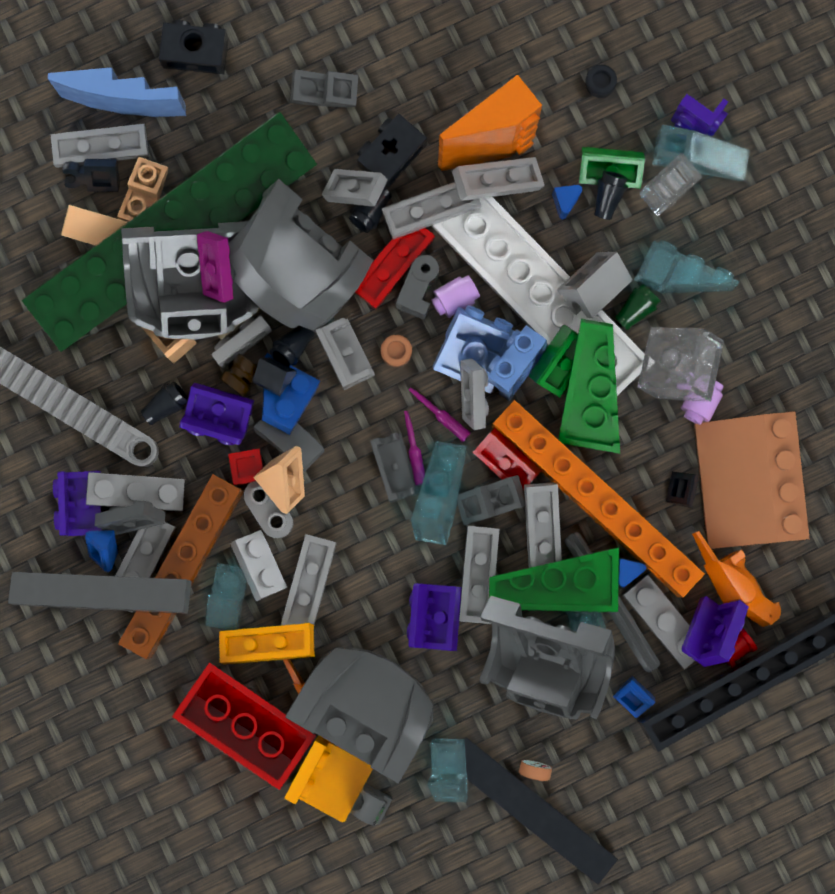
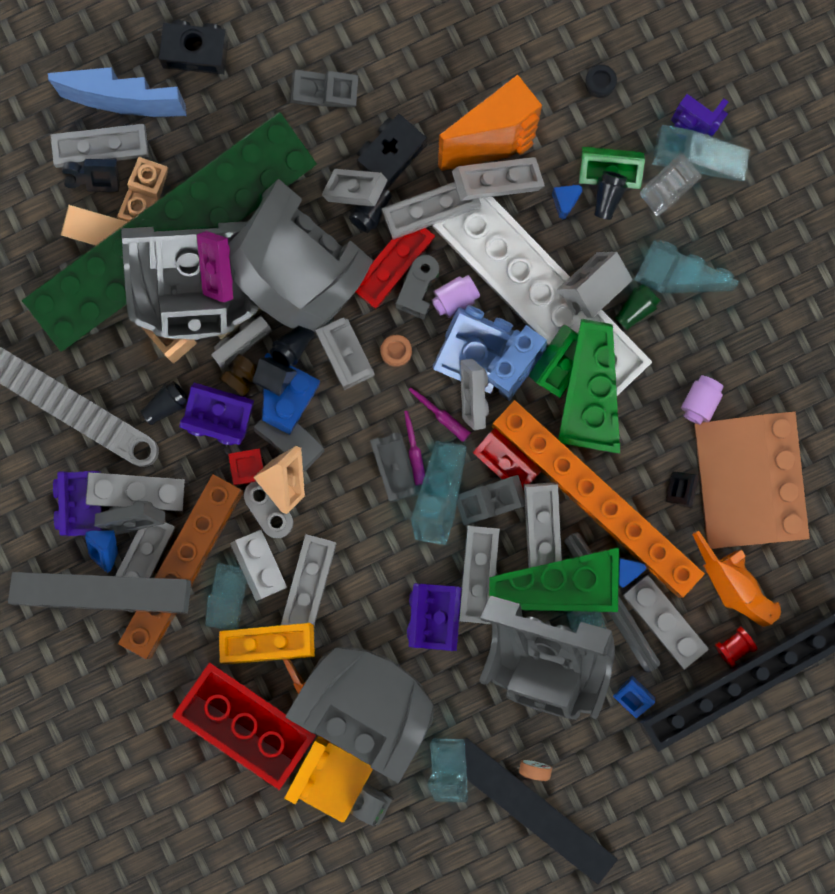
(680, 364): clear brick -> none
(714, 631): dark purple bracket -> none

